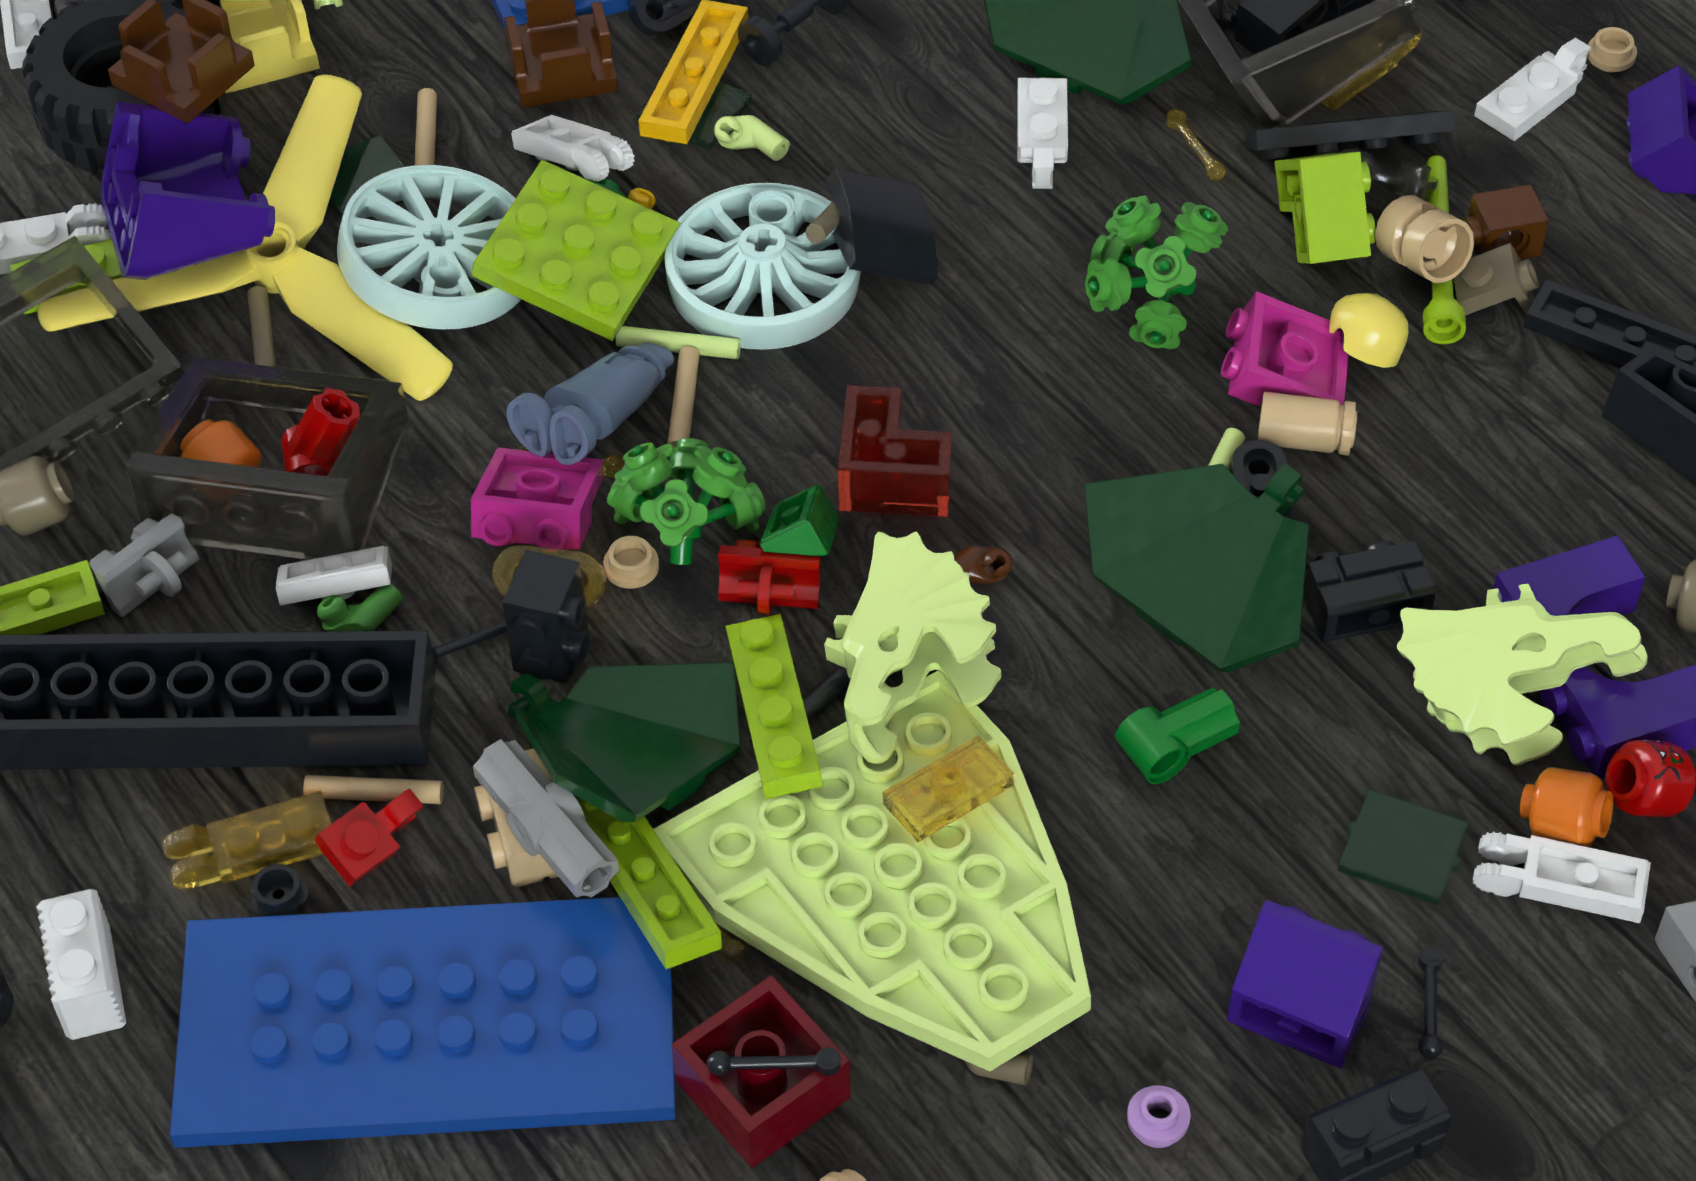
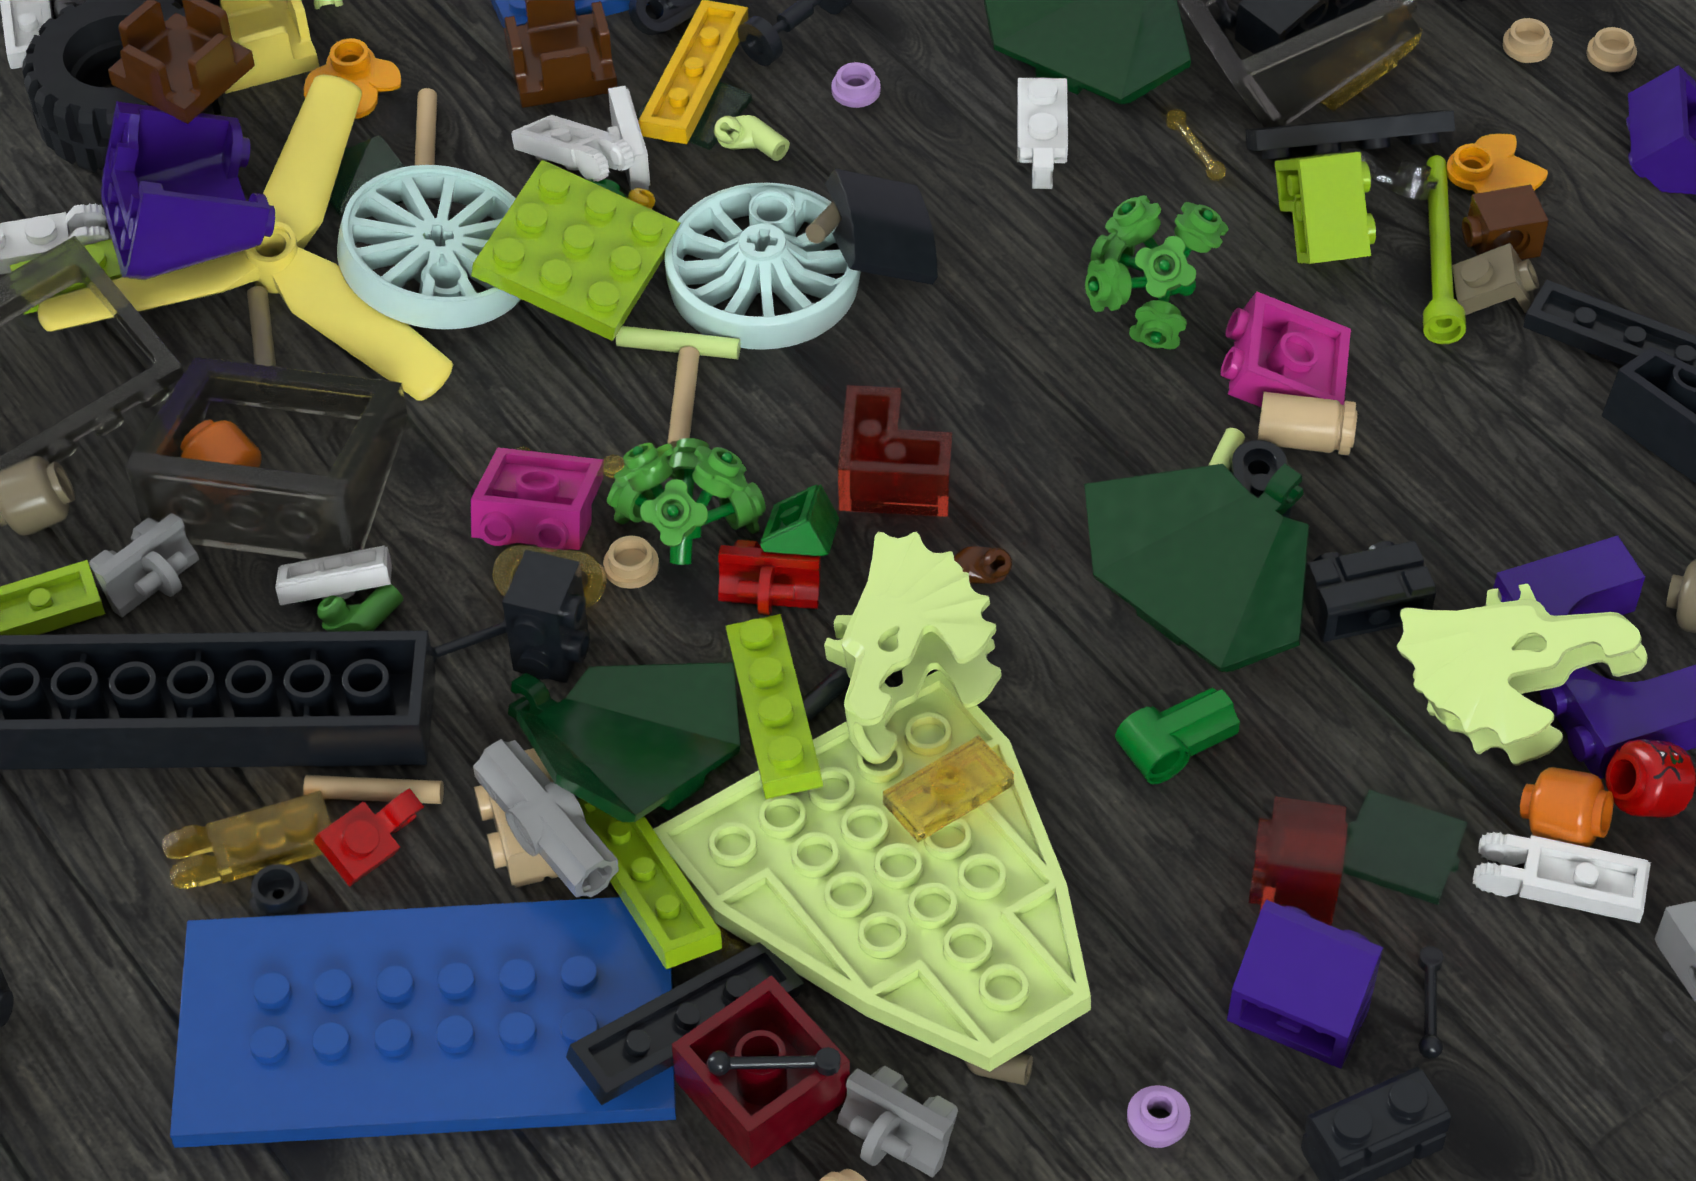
(81, 964): white brick -> none
(320, 434): red piece -> none
(357, 63): none -> light orange plate
(588, 403): sand blue piece -> none
(626, 127): none -> white plate
(641, 1040): none -> black plate
(855, 85): none -> lavender plate
(895, 1123): none -> light grey hips
(1300, 857): none -> clear red brick
(1371, 328): light yellow hair -> none
(1424, 238): tan wheel -> none
(1492, 165): none -> light orange plate
(1527, 41): none -> tan plate
(1534, 90): white hinge -> none

